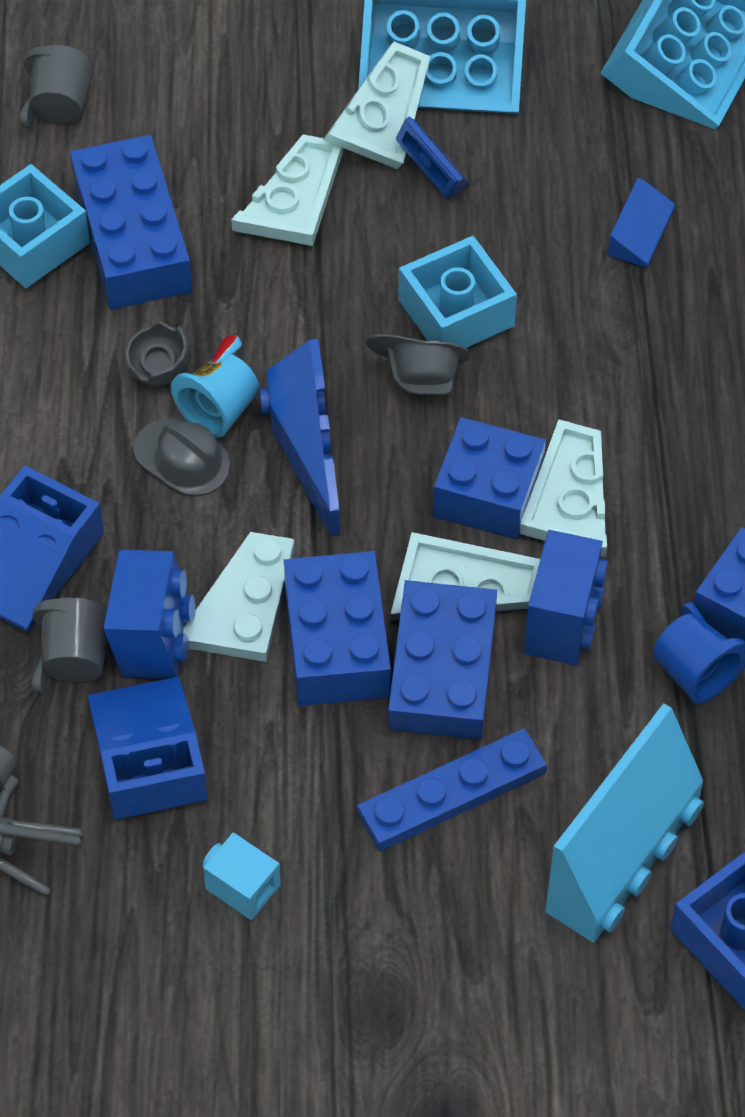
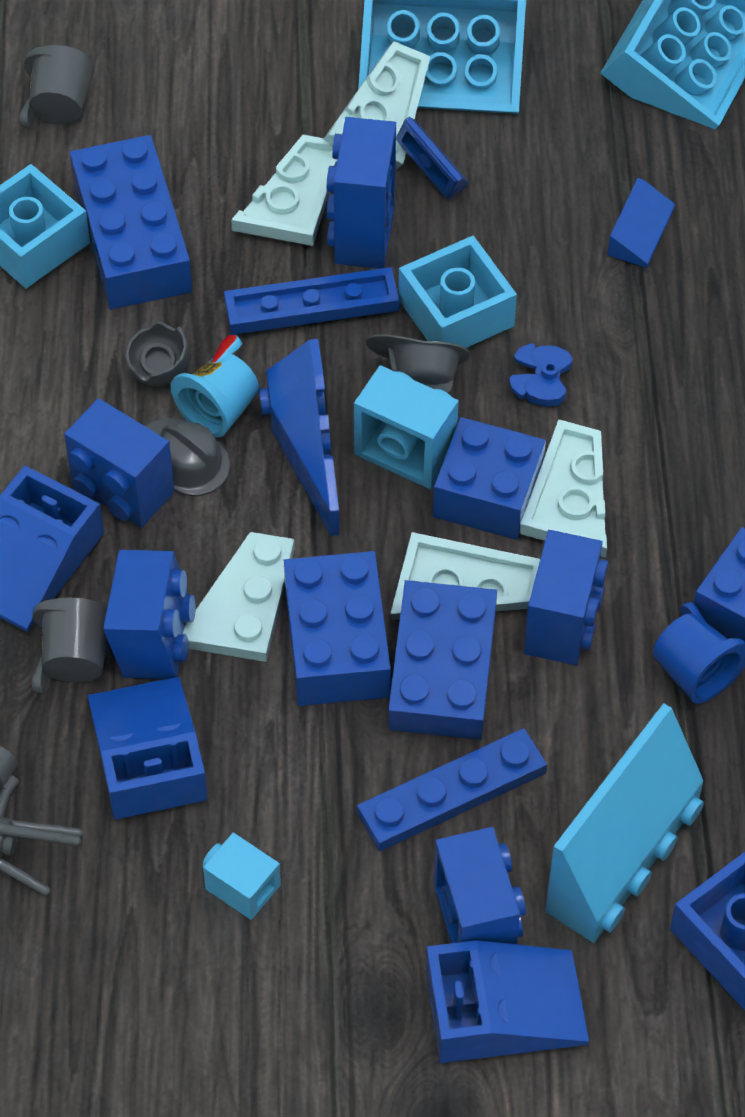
(119, 463): none -> blue brick
(311, 300): none -> blue plate
(362, 192): none -> blue brick
(404, 426): none -> medium azure brick
(476, 888): none -> blue brick
(503, 999): none -> blue slope
(545, 385): none -> blue piece

